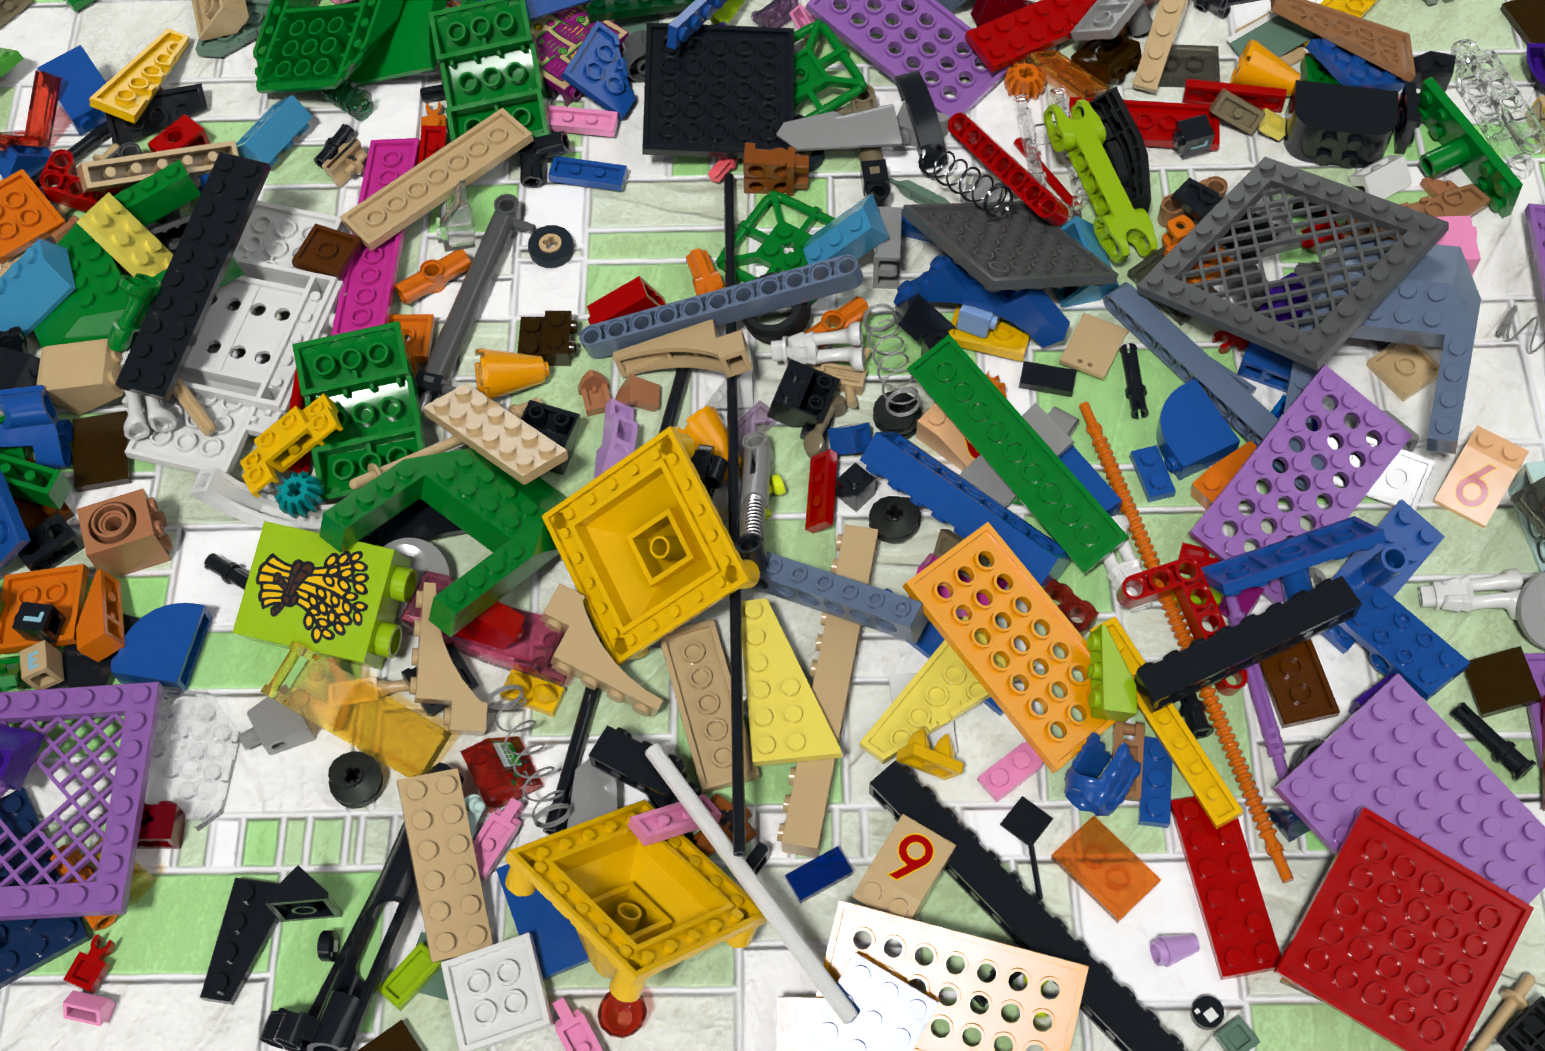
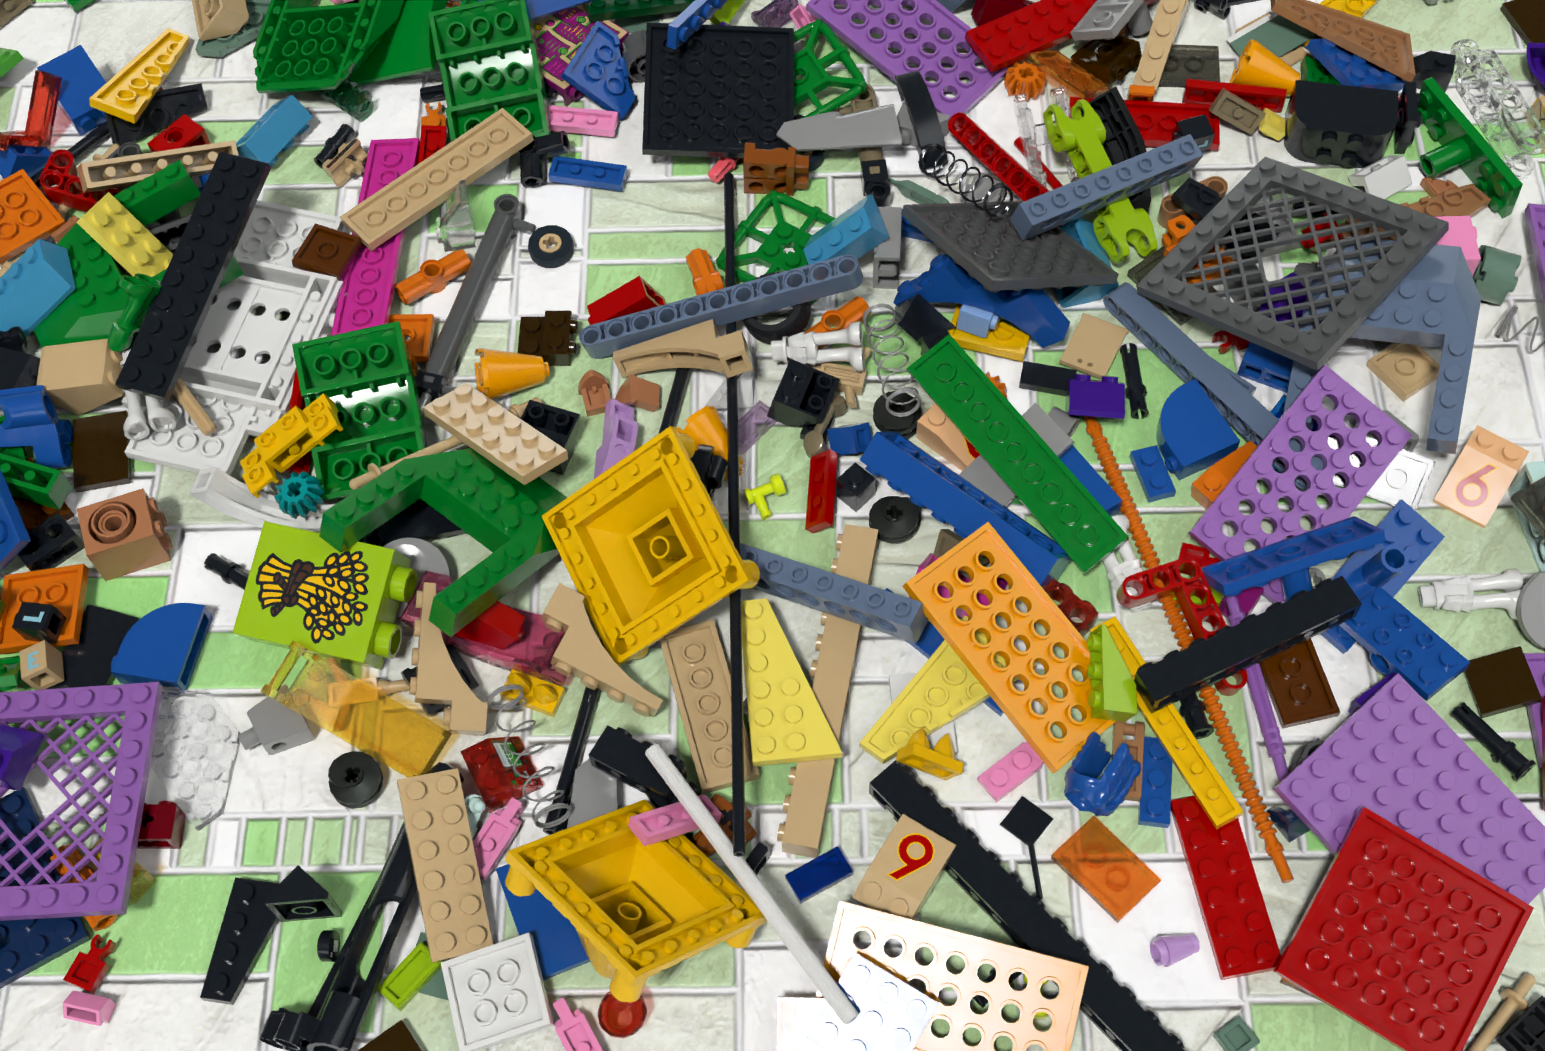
(101, 620): orange slope -> none
(755, 497): piece -> none
(1095, 397): none -> dark purple slope
(1105, 187): none -> sand blue brick
(1140, 93): none -> orange tile
(1207, 1012): black tile -> none
(1496, 274): none -> sand green brick

